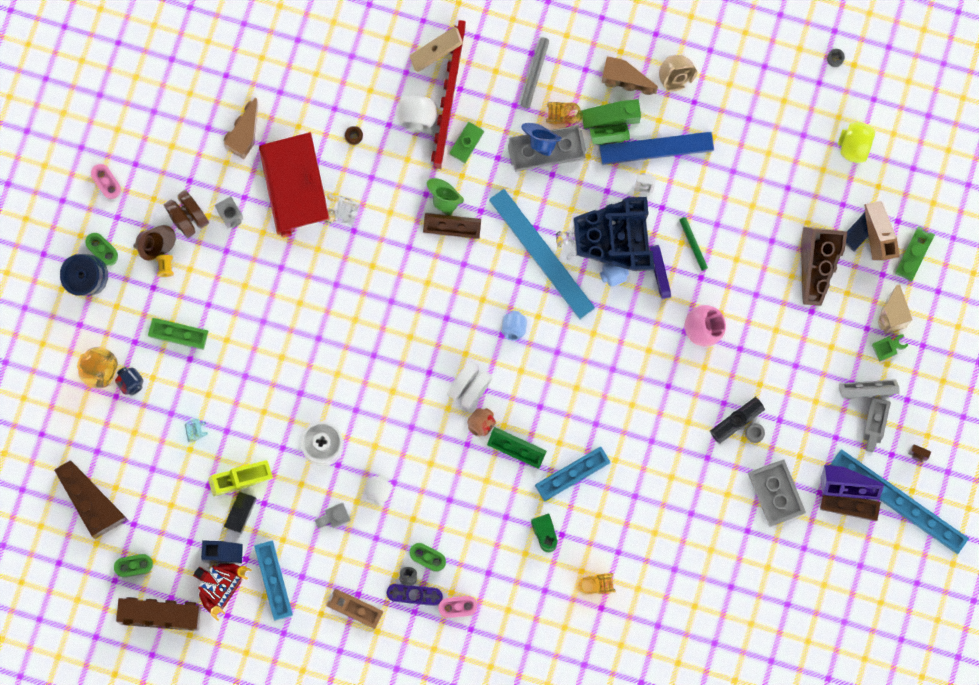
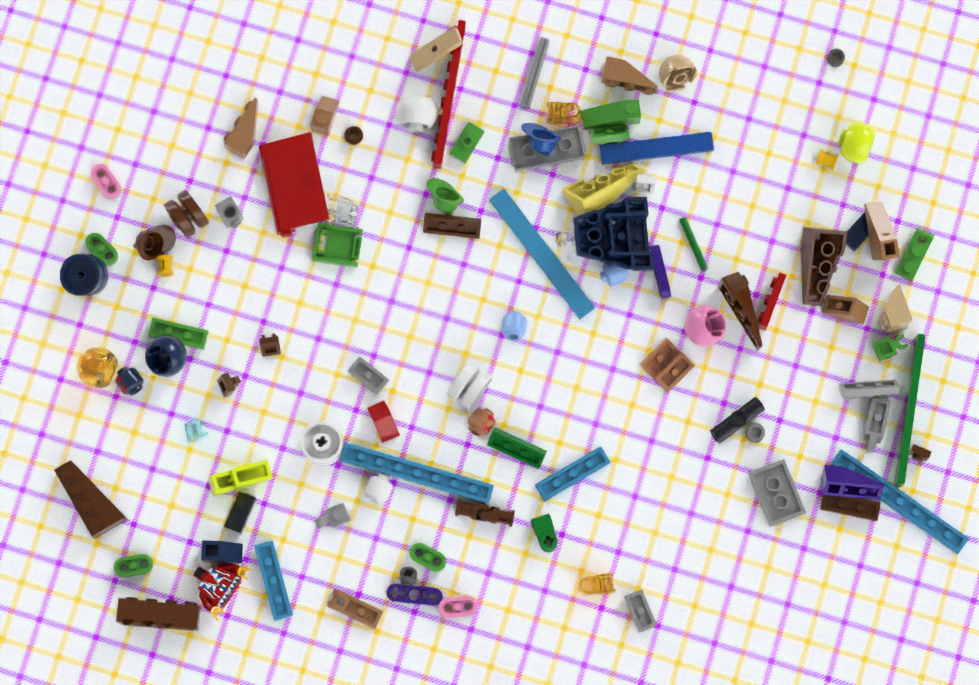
(165, 355): none -> dark blue wheel
(228, 384): none -> reddish brown tile
(270, 345): none -> reddish brown tile
(324, 115): none -> medium nougat slope
(341, 245): none -> bright green container
(368, 375): none -> light grey plate
(383, 421): none -> slope
(417, 473): none -> dark azure plate
(490, 514): none -> reddish brown piece
(601, 190): none -> light yellow wedge
(640, 611): none -> light grey plate
(666, 365): none -> nougat slope
(738, 296): none -> reddish brown wedge
(770, 301): none -> red plate
(826, 159): none -> yellow bush
(845, 309): none -> medium nougat slope
(909, 410): none -> green tile

